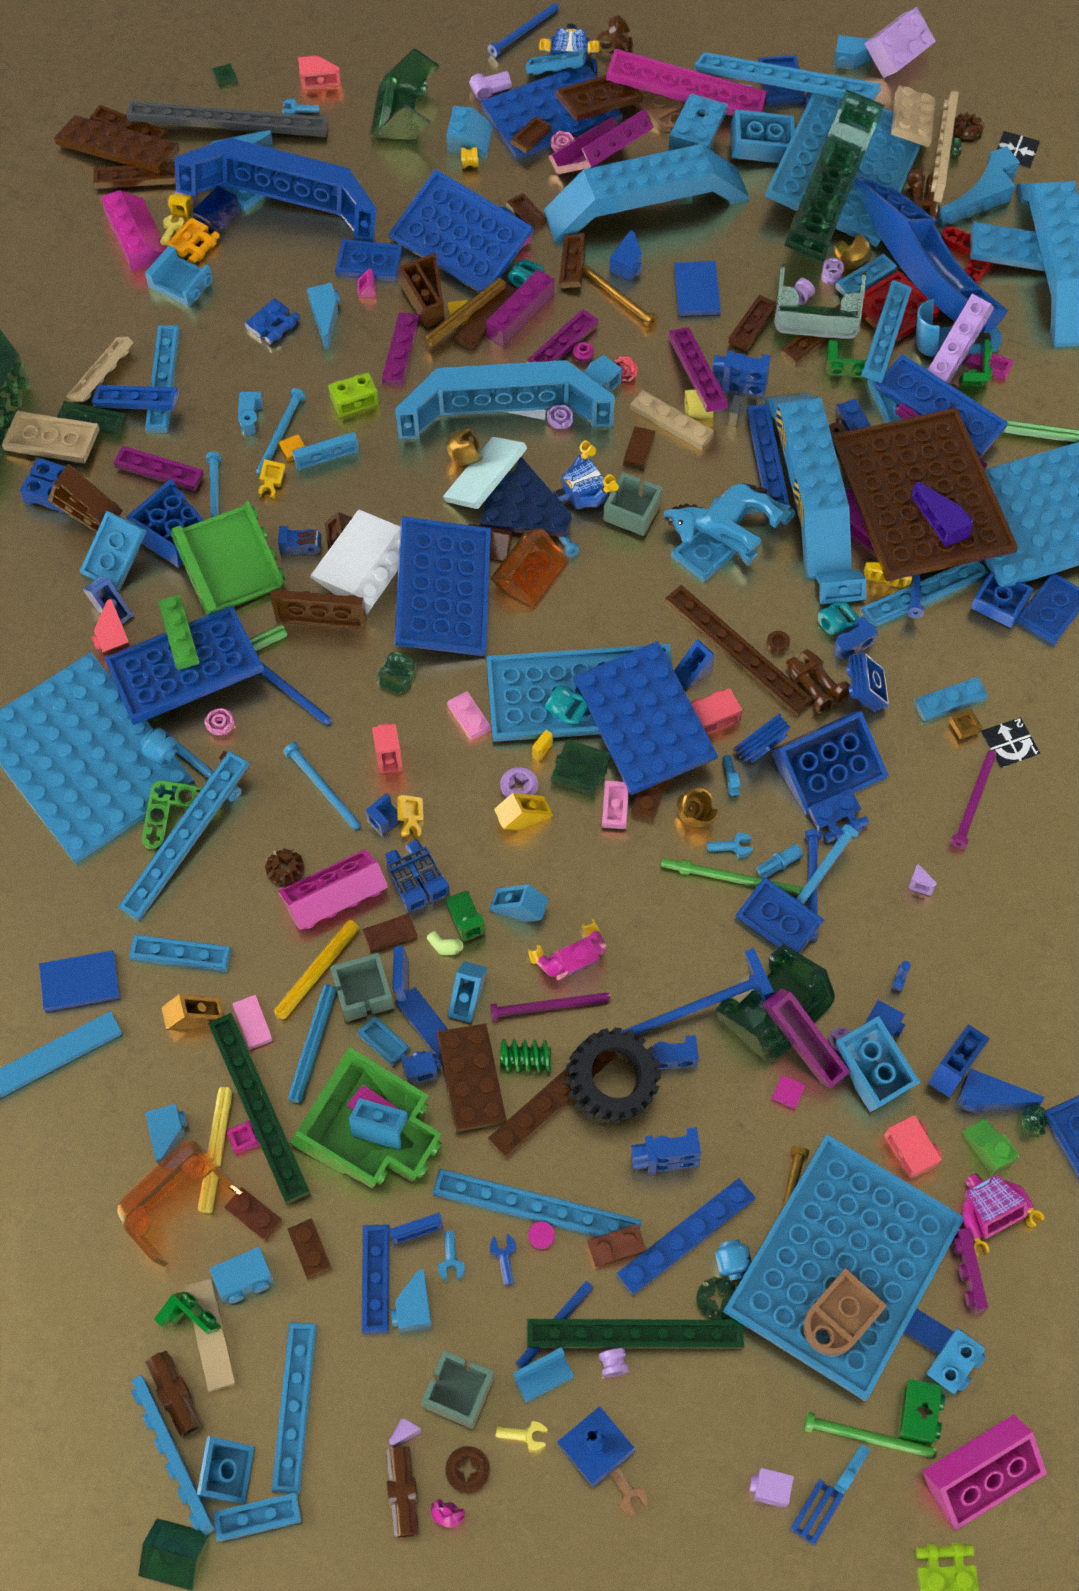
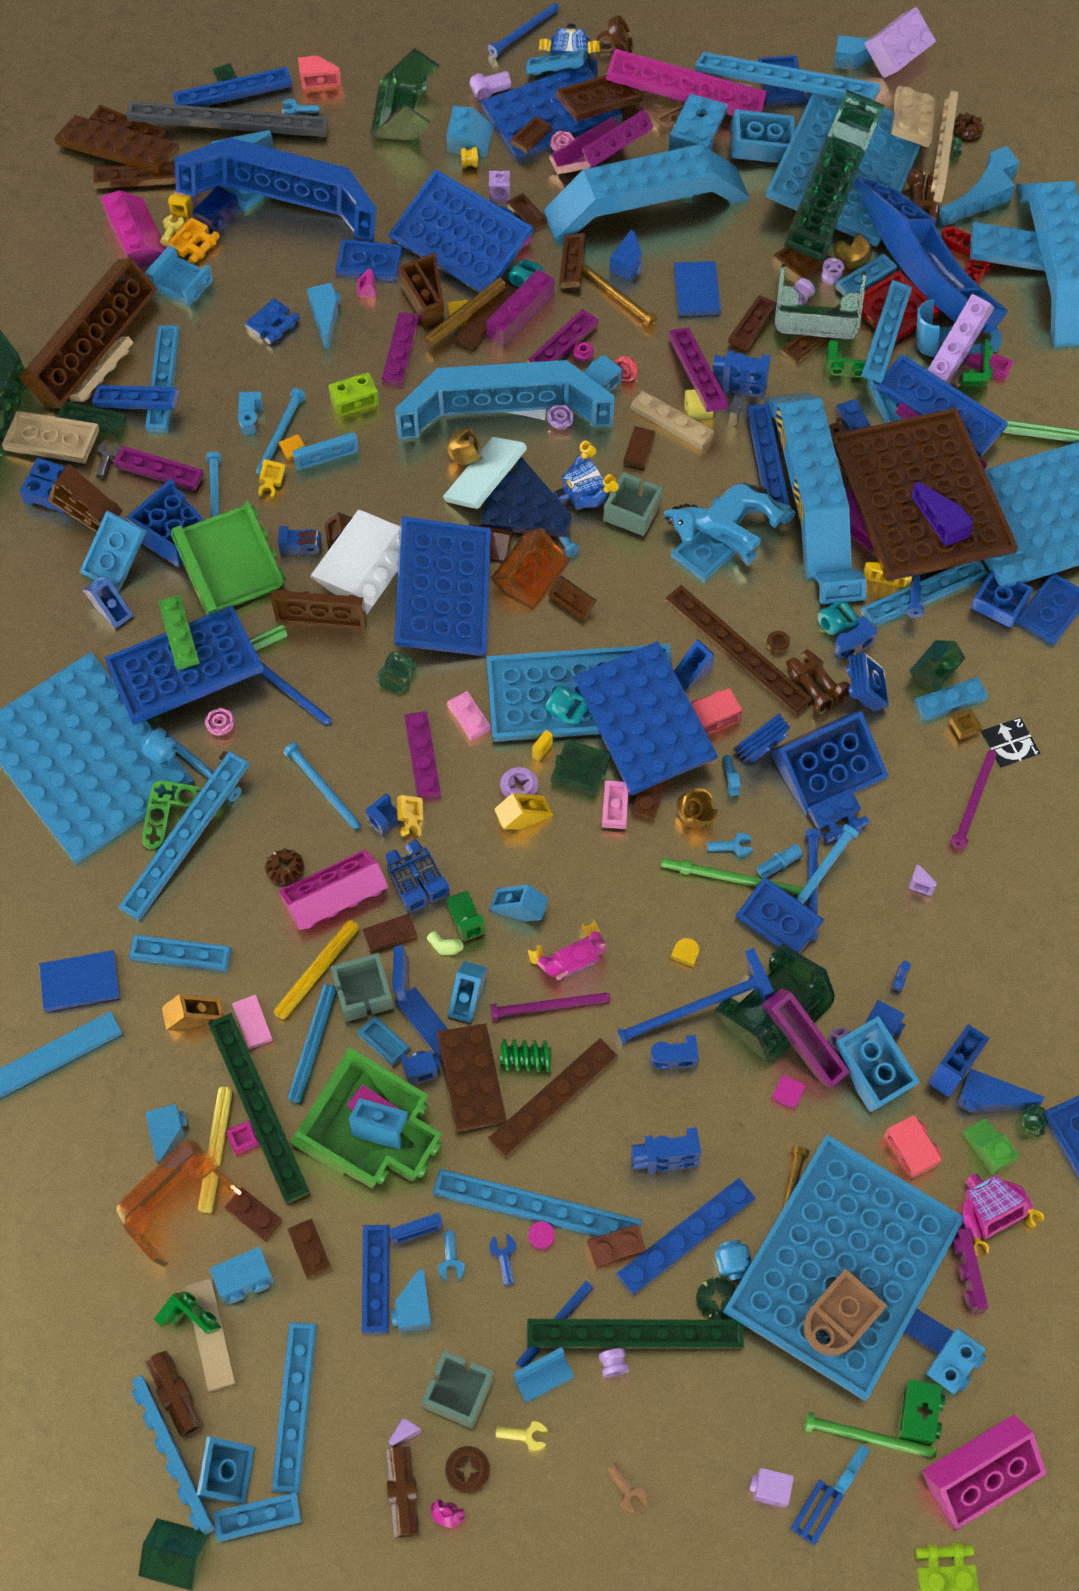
(88, 333): none -> reddish brown brick
(106, 458): none -> flat silver bar
(109, 630): coral slope -> none
(234, 88): none -> blue plate
(387, 748): coral brick -> none
(422, 755): none -> magenta plate
(499, 186): none -> lavender brick
(572, 597): none -> reddish brown plate
(591, 1097): black tyre -> none
(596, 1446): blue tile -> none
(686, 952): none -> yellow tile
(797, 263): none -> reddish brown tile
(937, 664): none -> clear green brick
(1022, 147): black sticker -> none

